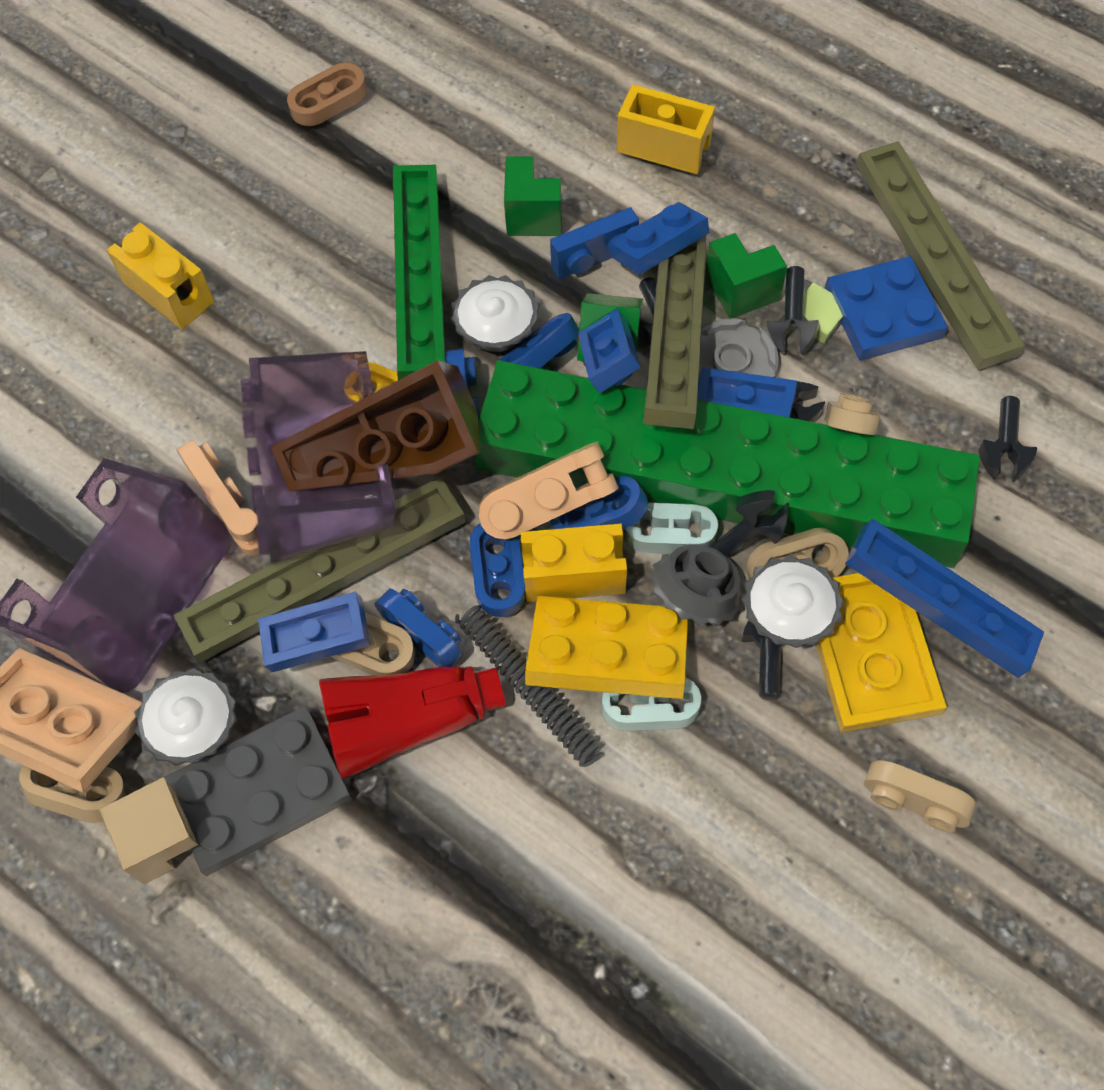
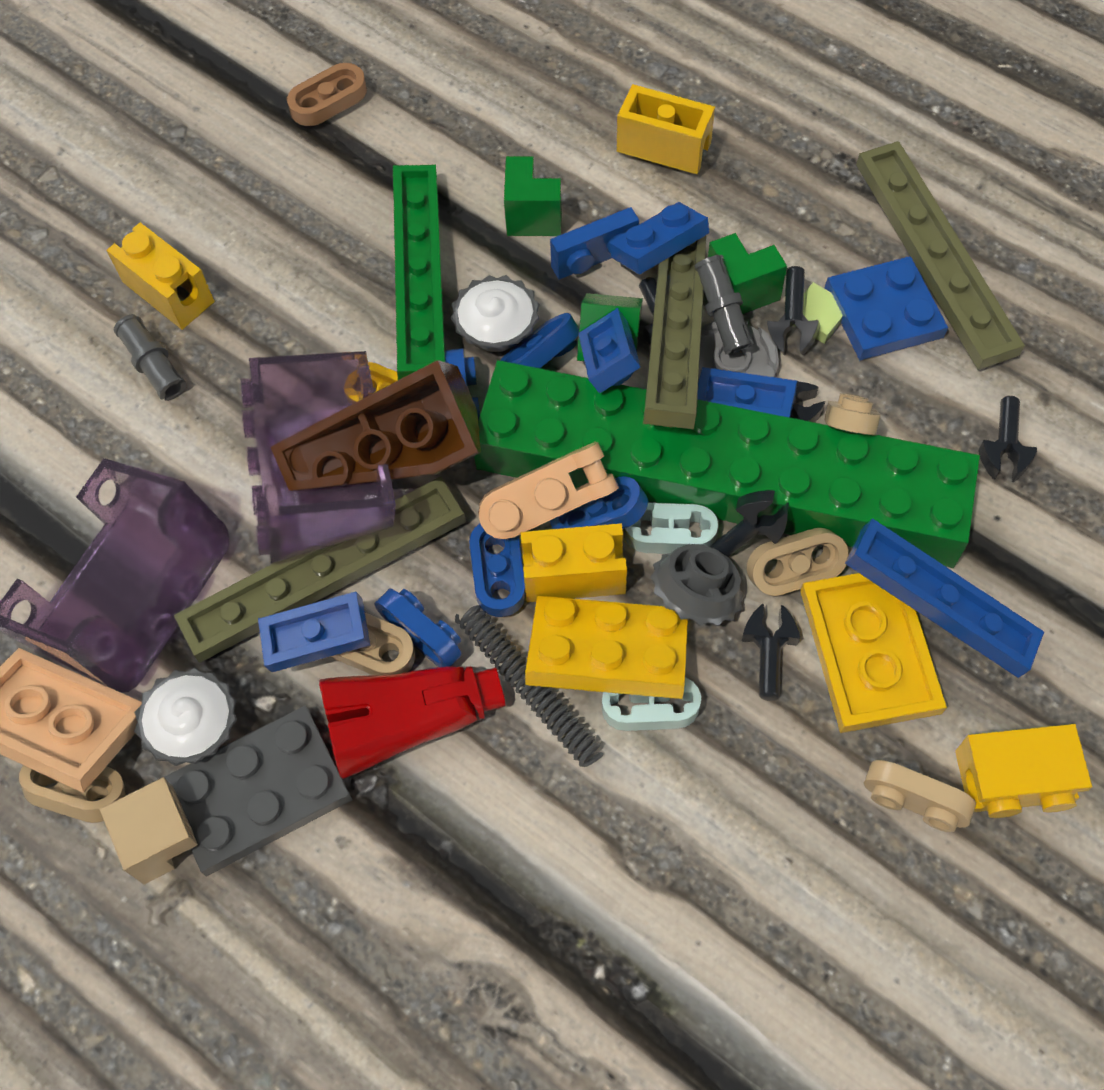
(150, 357): none -> dark grey pin
(221, 495): light nougat plate -> none
(723, 304): none -> dark grey pin
(793, 601): white piece -> none
(1023, 769): none -> yellow brick

